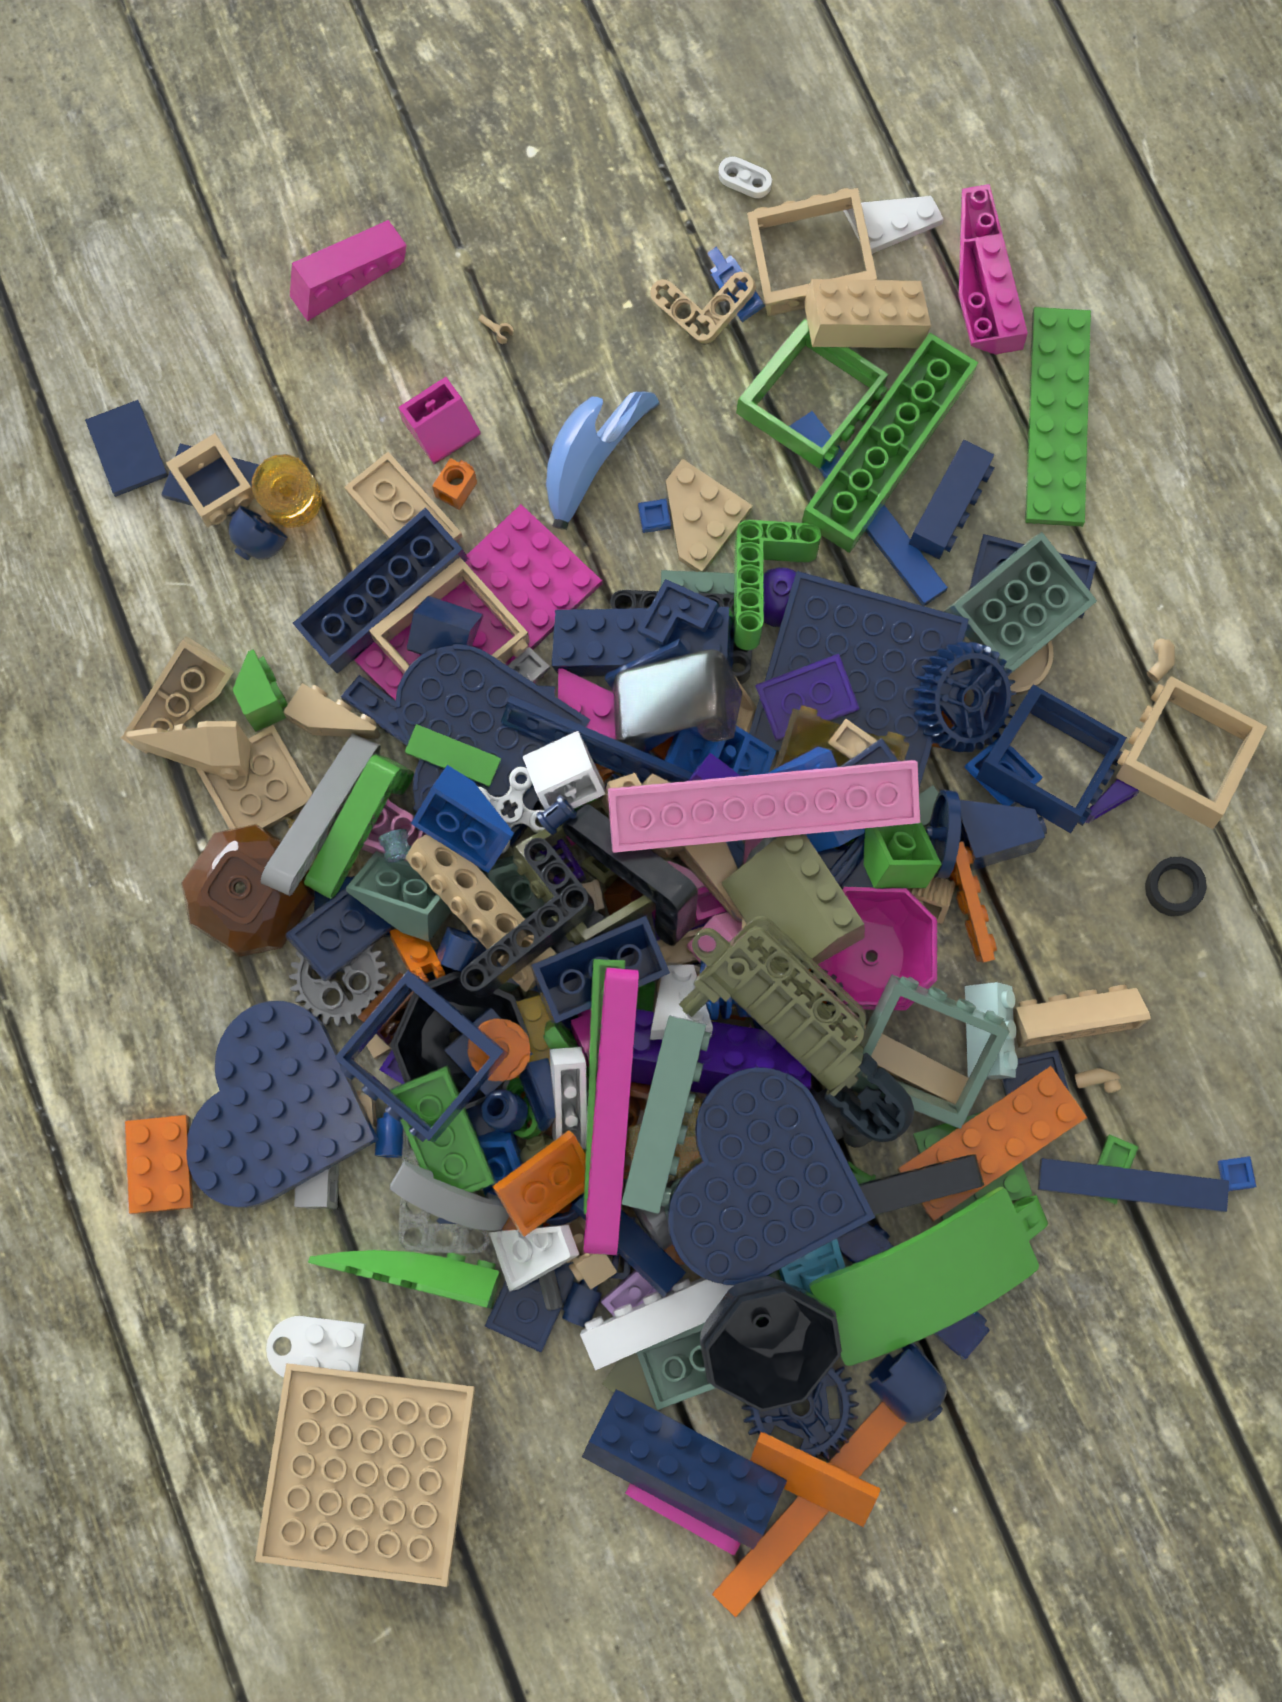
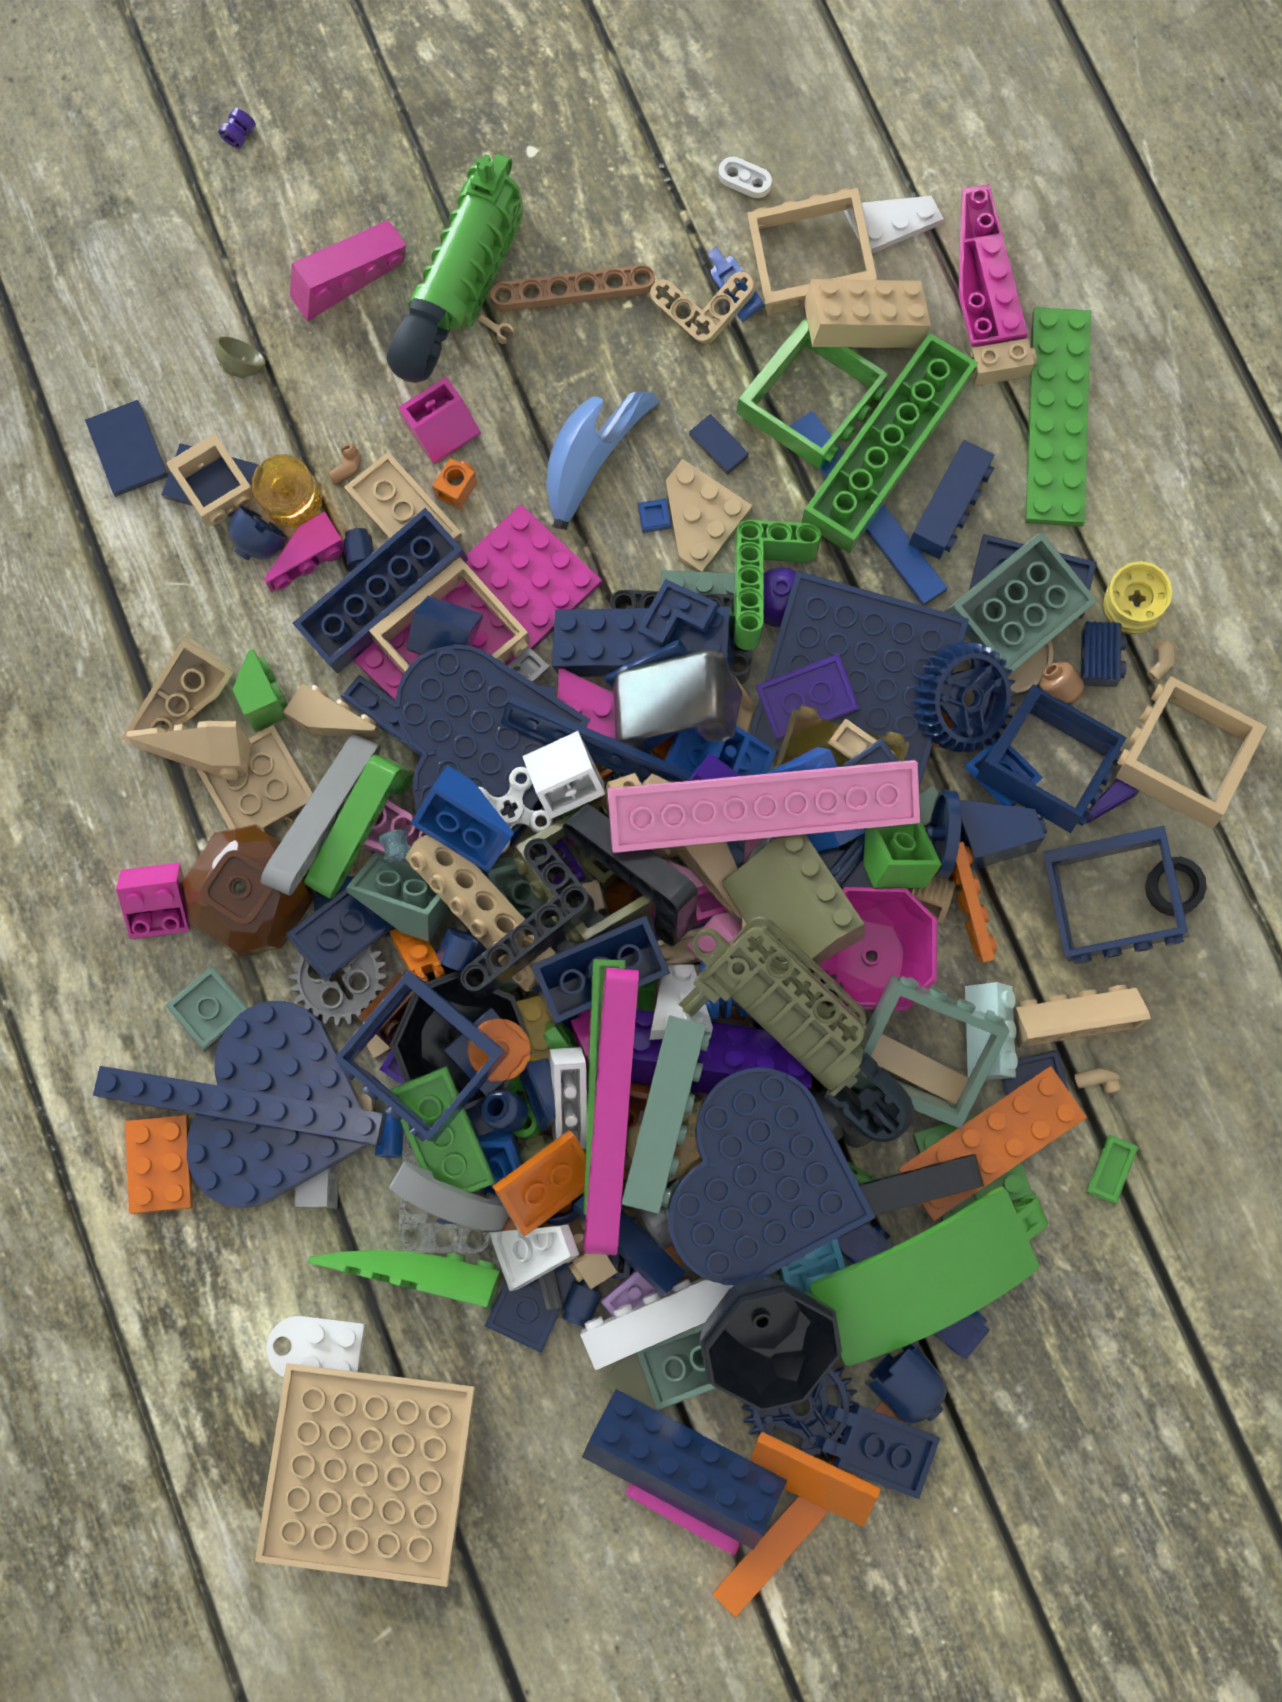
(153, 900): none -> dark pink slope
(206, 1008): none -> sand green plate
(237, 128): none -> dark purple wheel
(238, 357): none -> olive piece
(240, 1105): none -> dark blue plate
(308, 548): none -> dark pink slope
(349, 464): none -> medium nougat arm
(357, 546): none -> dark blue brick
(445, 751): bright green tile -> none
(461, 268): none -> bright green piece
(556, 815): dark blue bush -> none
(572, 282): none -> medium nougat beam
(718, 444): none -> dark blue tile
(881, 1449): none -> dark blue tile
(1003, 361): none -> tan brick
(1062, 682): none -> medium nougat head
(1102, 654): none -> dark blue brick
(1107, 847): none -> dark blue window
(1133, 1185): dark blue tile -> none
(1152, 593): none -> light yellow wheel
(1238, 1172): blue tile -> none

